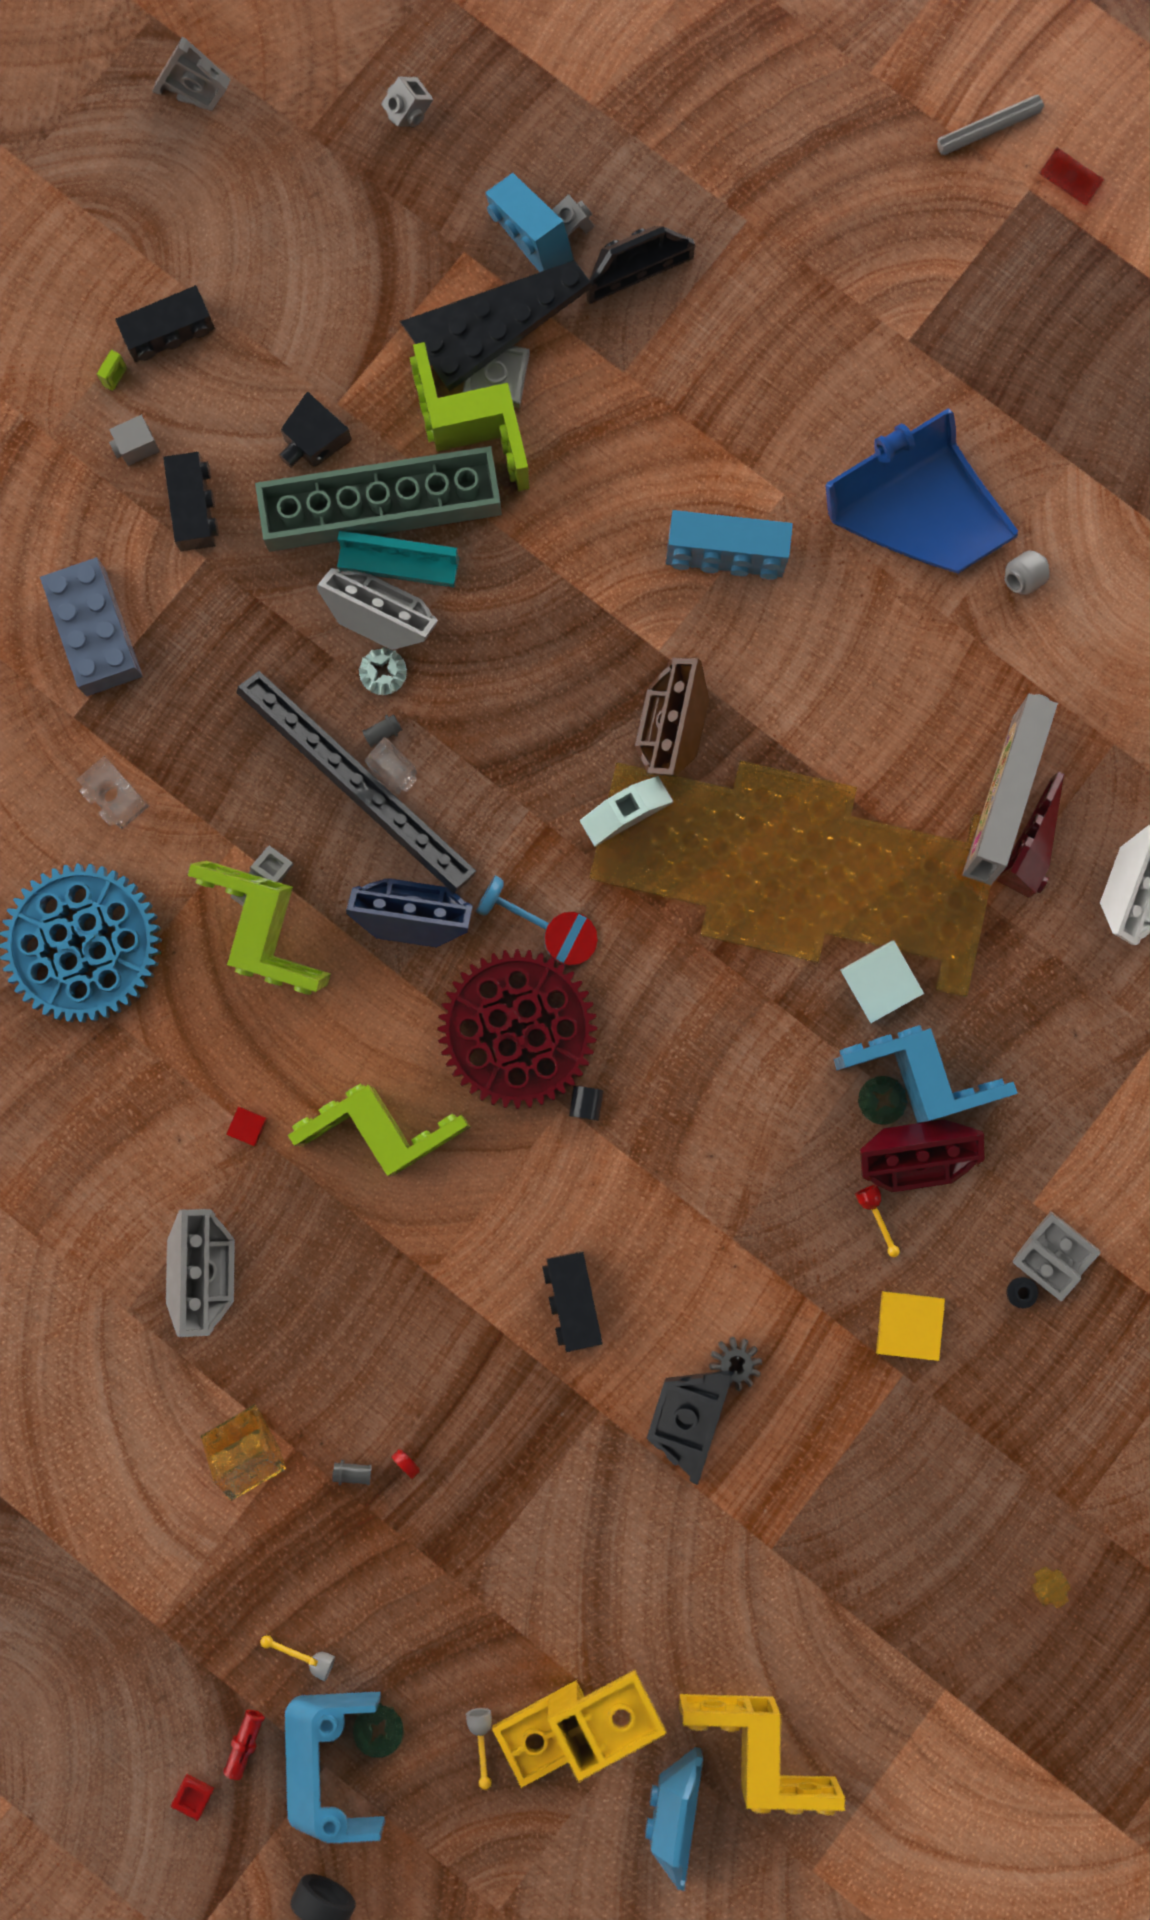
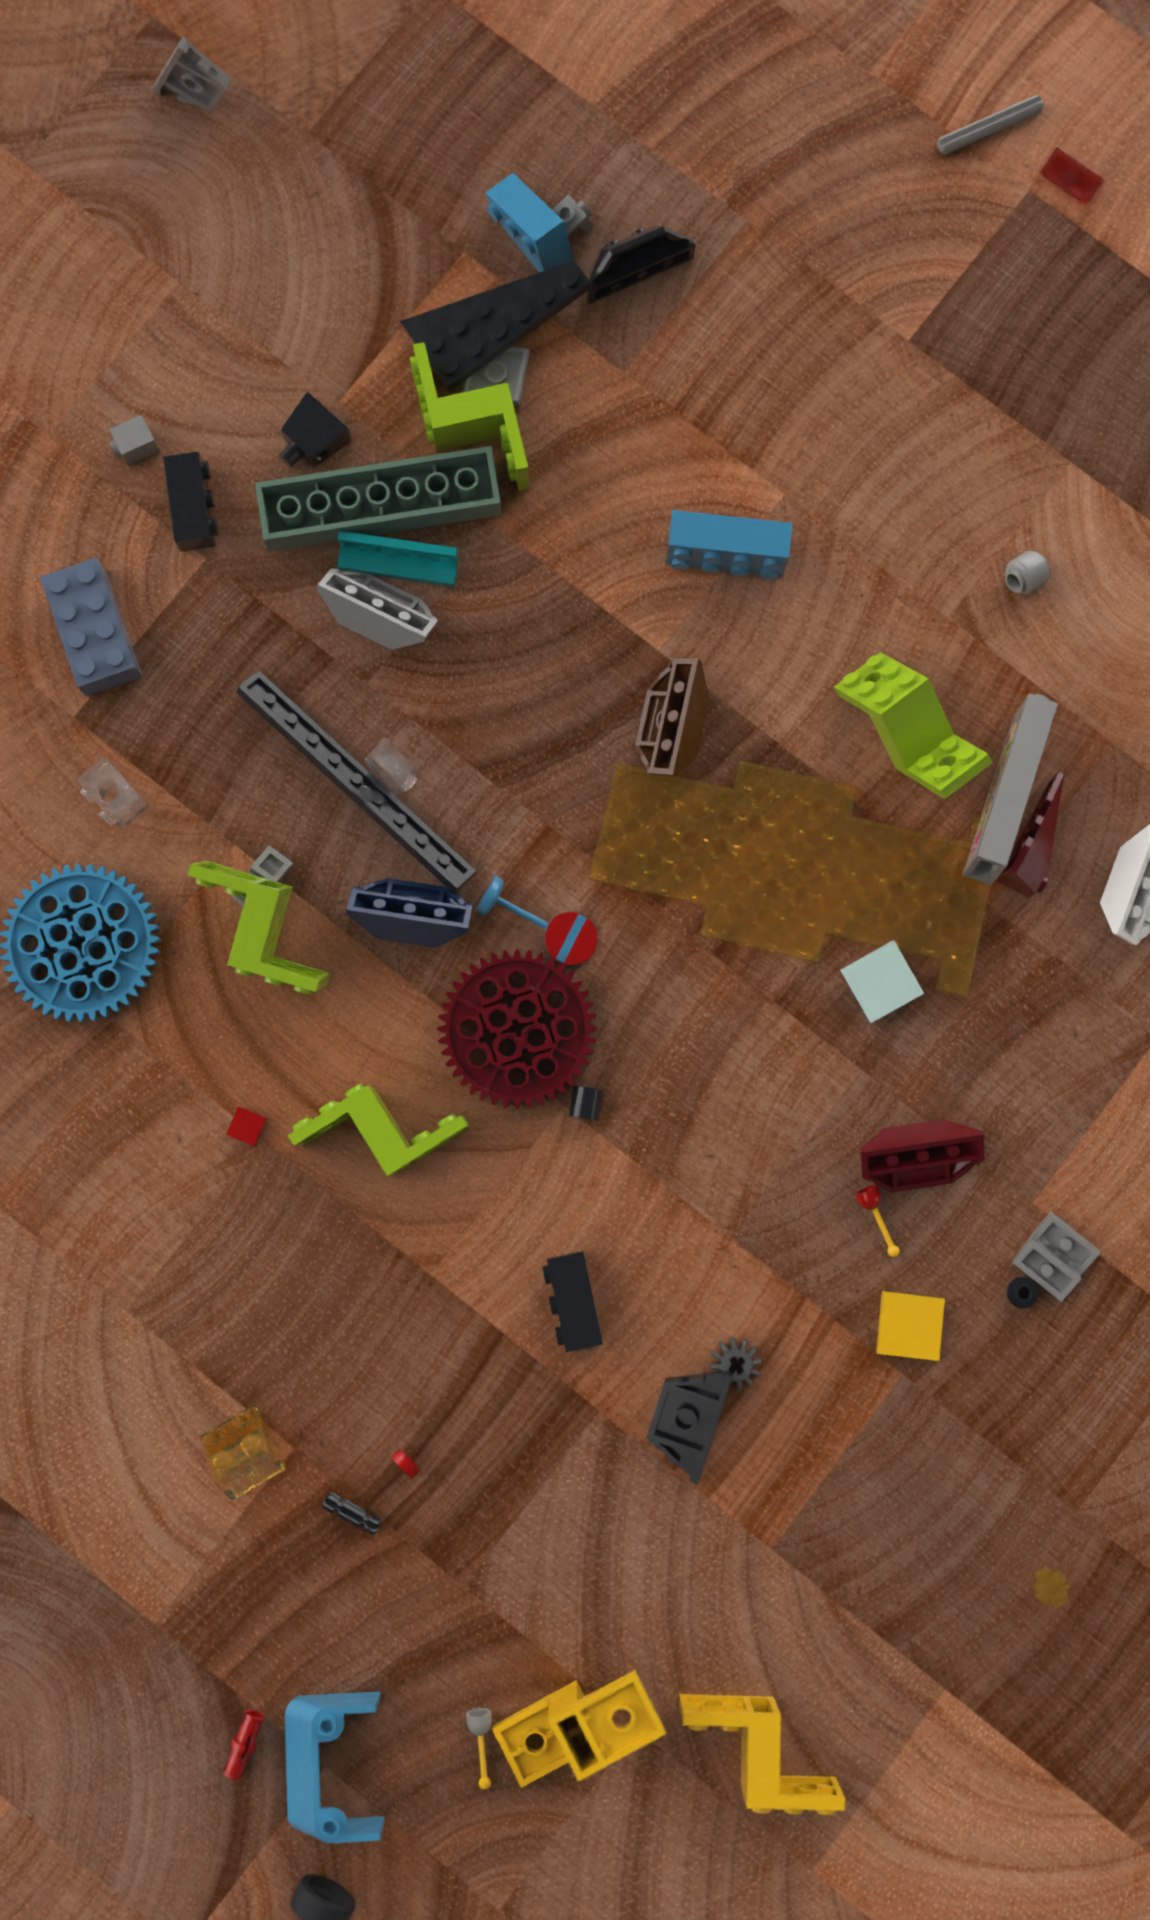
(111, 370): lime tile -> none
(165, 324): black brick -> none
(192, 1797): red tile -> none
(199, 1272): light grey wedge -> none
(319, 1664): hinge -> none
(351, 1473): dark grey pin -> none
(351, 1513): none -> black axle
(381, 1745): clear green gear -> none
(384, 728): dark grey pin -> none
(385, 684): light aqua gear -> none
(407, 101): light grey brick -> none
(625, 809): light aqua slope -> none
(674, 1815): dark azure wedge -> none
(868, 1101): clear green gear -> none
(912, 725): none -> lime bracket
(921, 499): blue panel -> none
(924, 1074): dark azure bracket -> none

